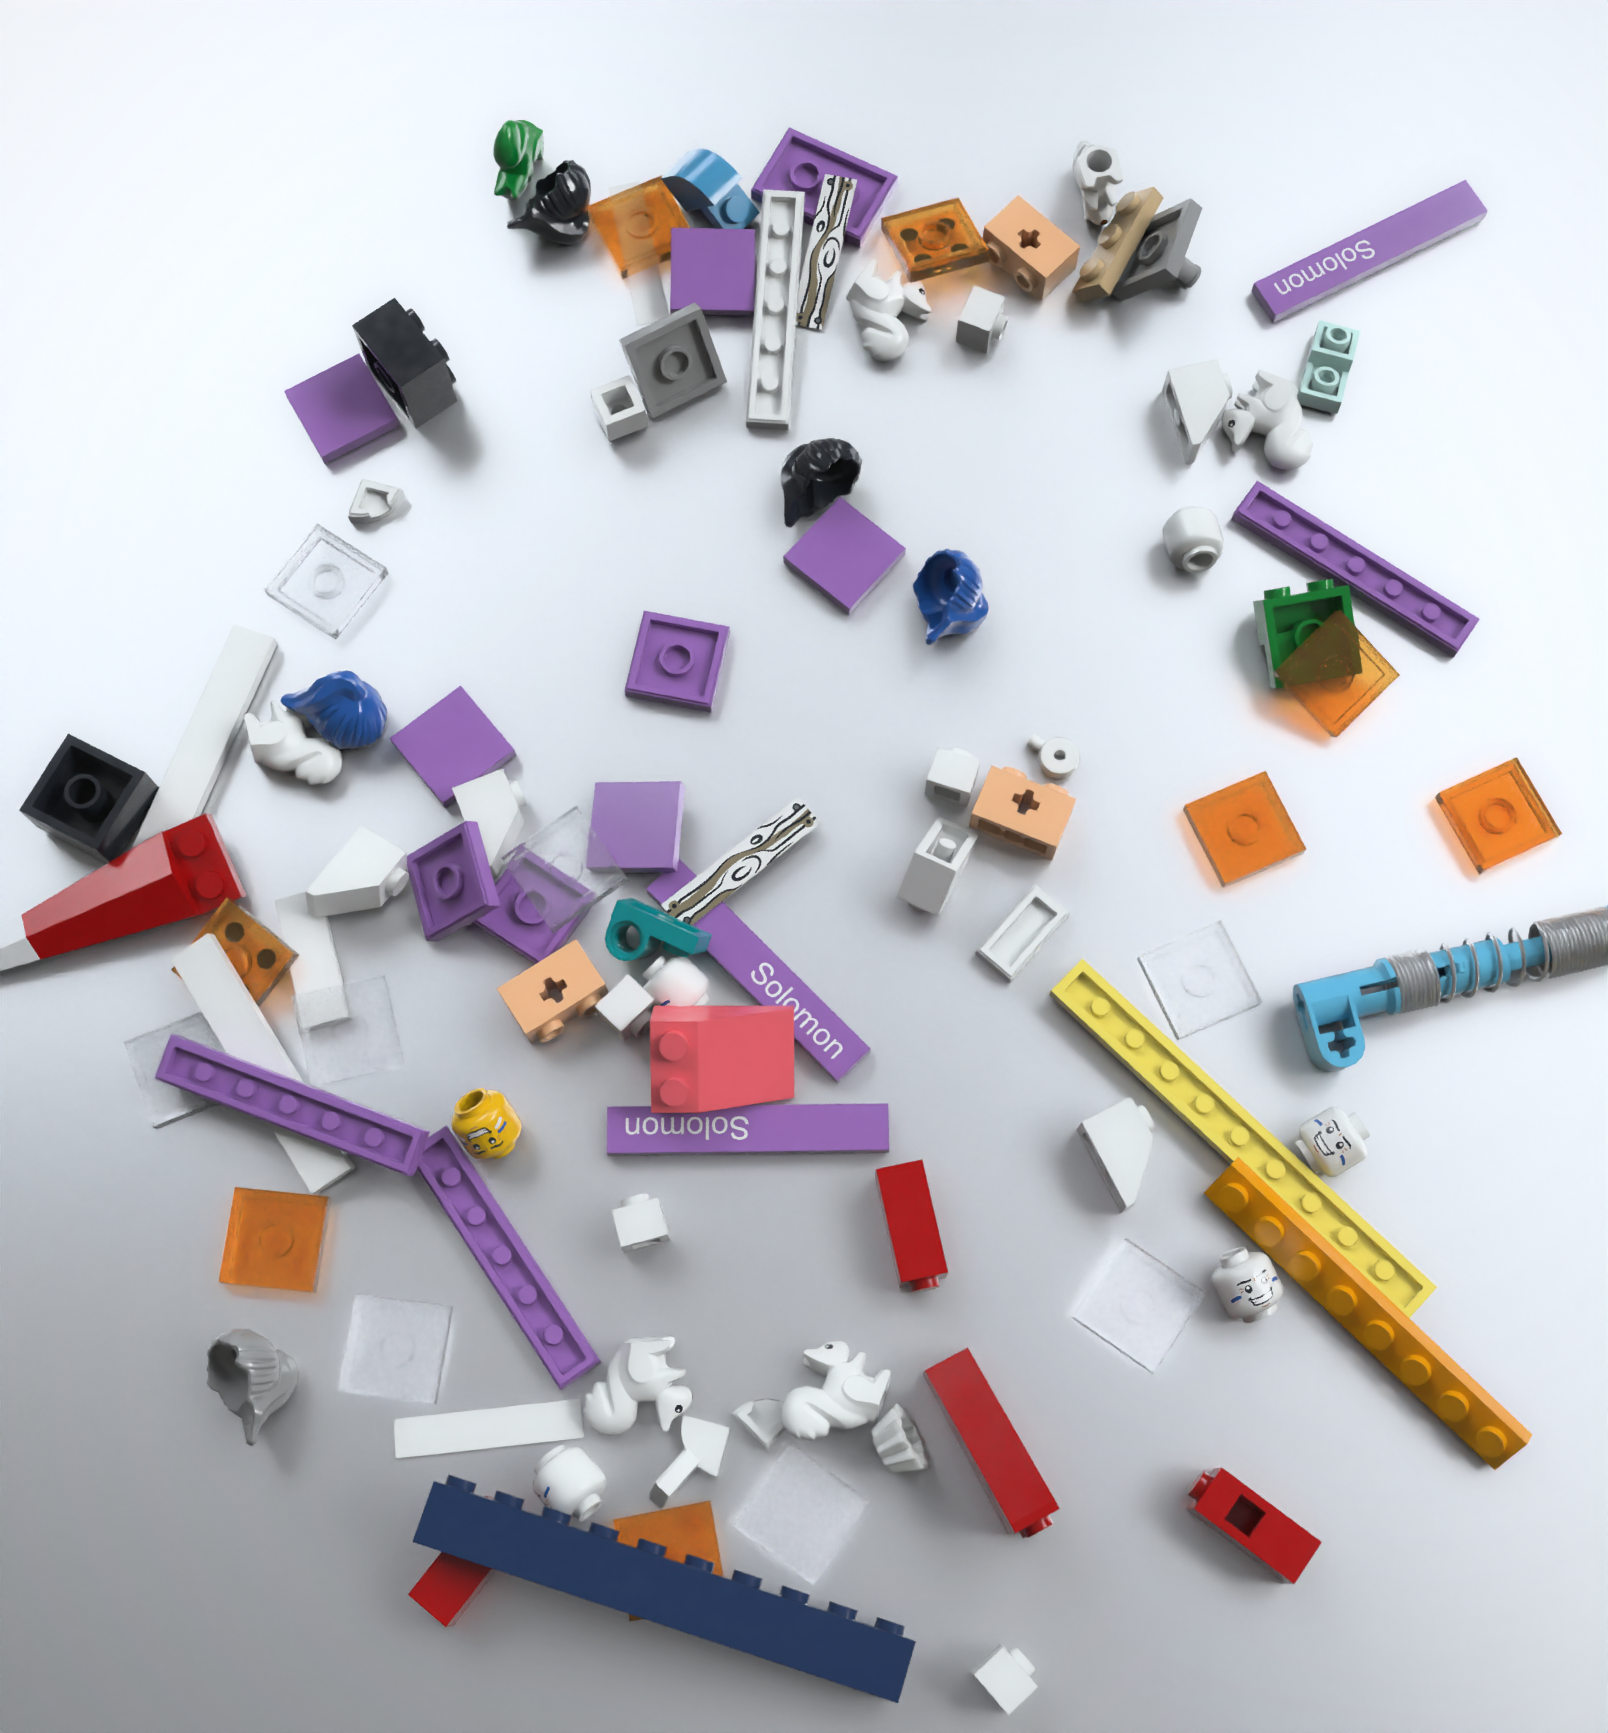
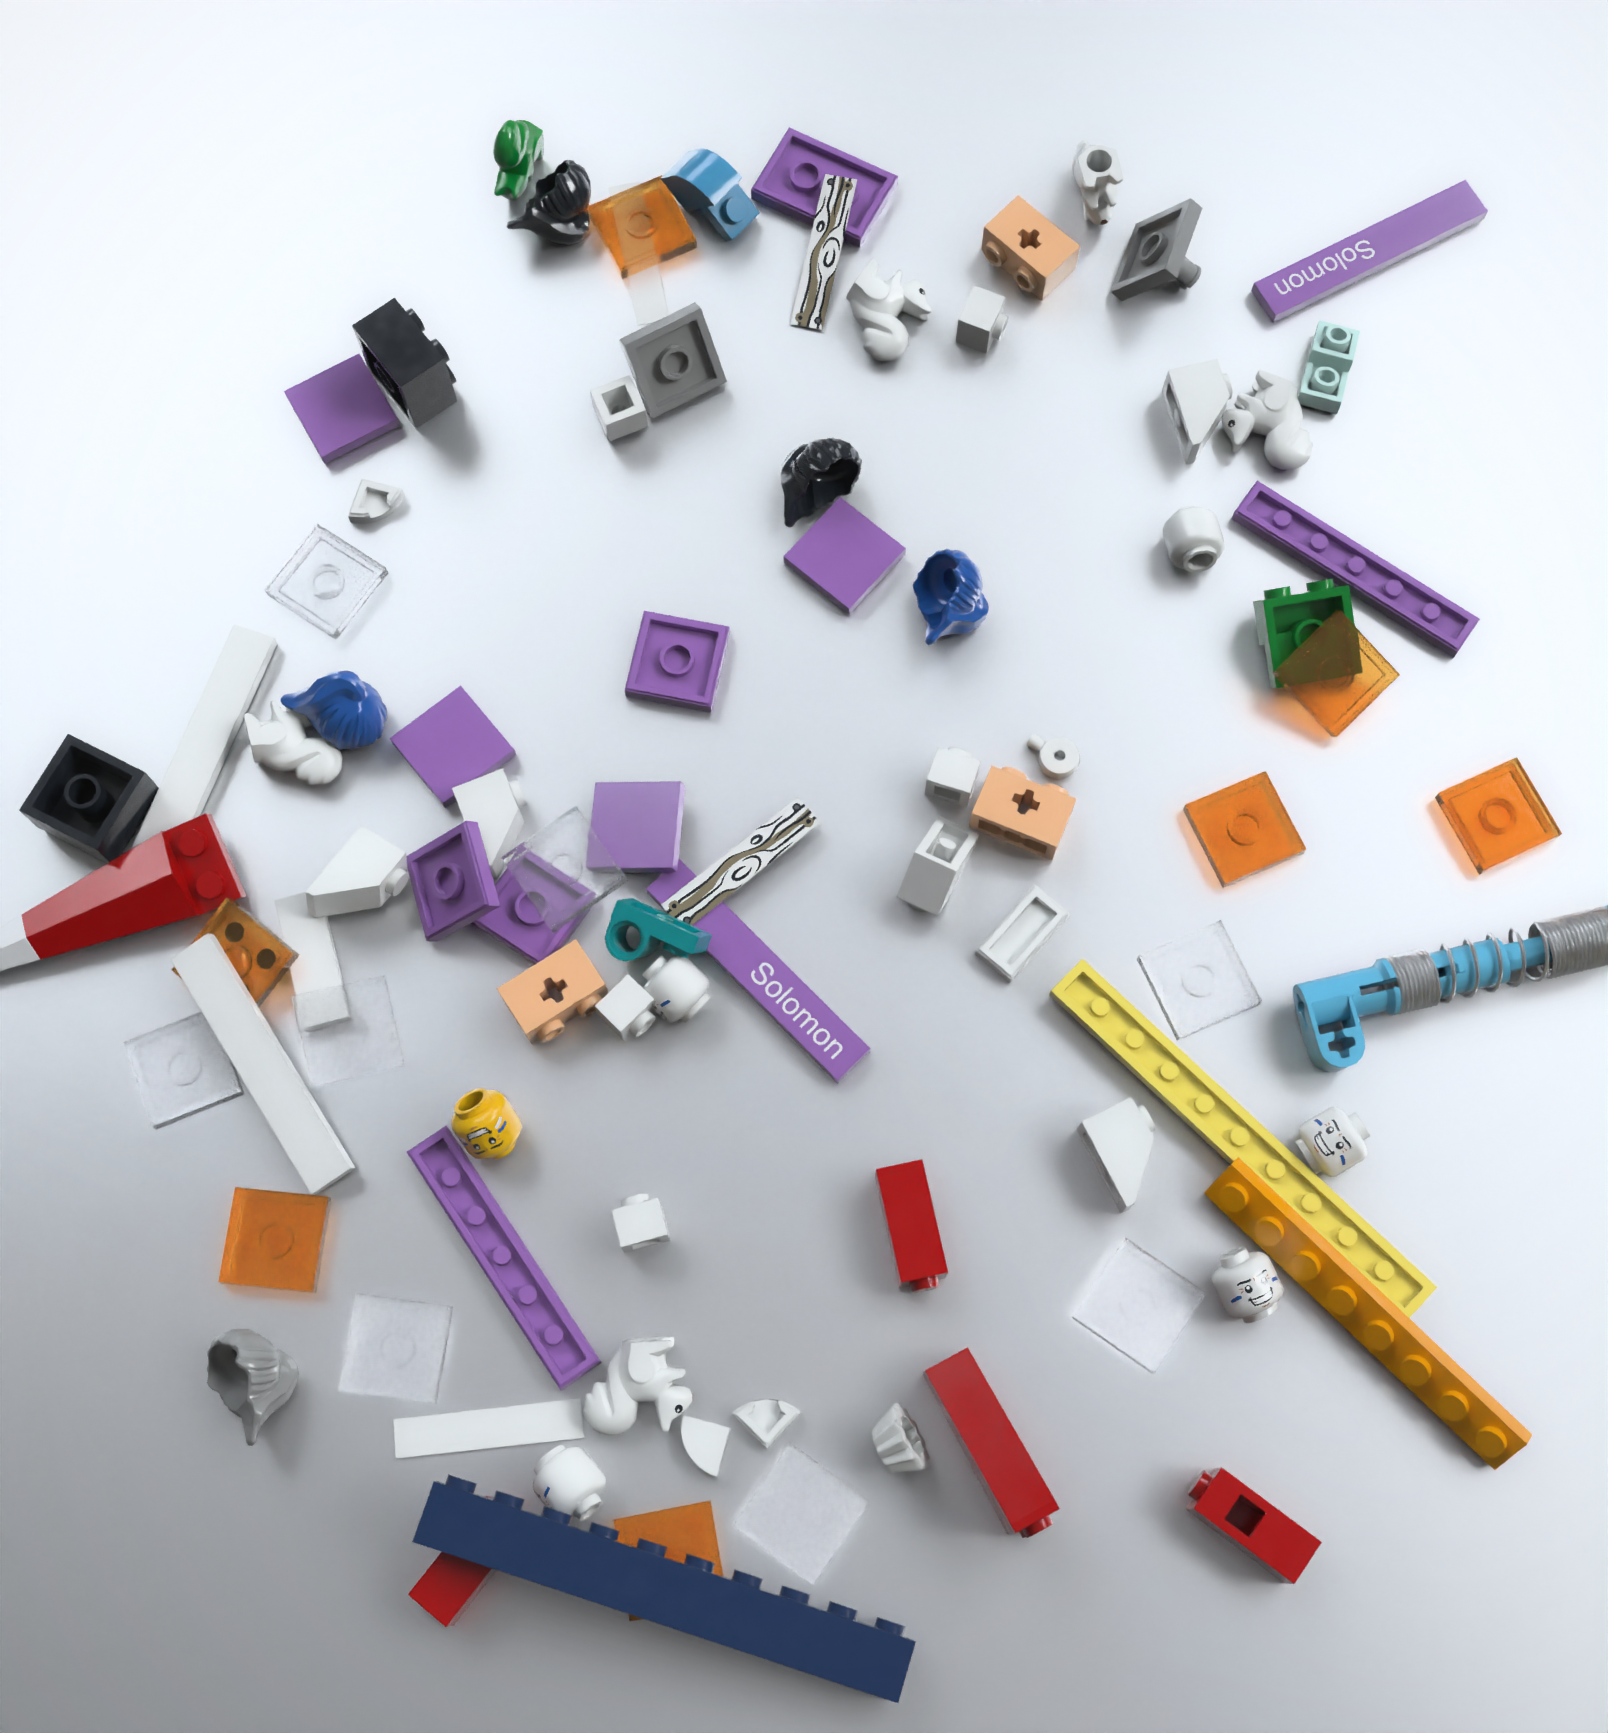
(292, 1105): medium lavender tile -> none
(673, 1478): white tile -> none
(713, 270): medium lavender tile -> none
(720, 1057): coral slope -> none
(750, 1130): medium lavender tile -> none
(775, 310): white tile -> none
(845, 1399): white animal -> none
(934, 240): clear orange tile -> none
(1006, 1677): white plate -> none
(1117, 244): tan plate -> none

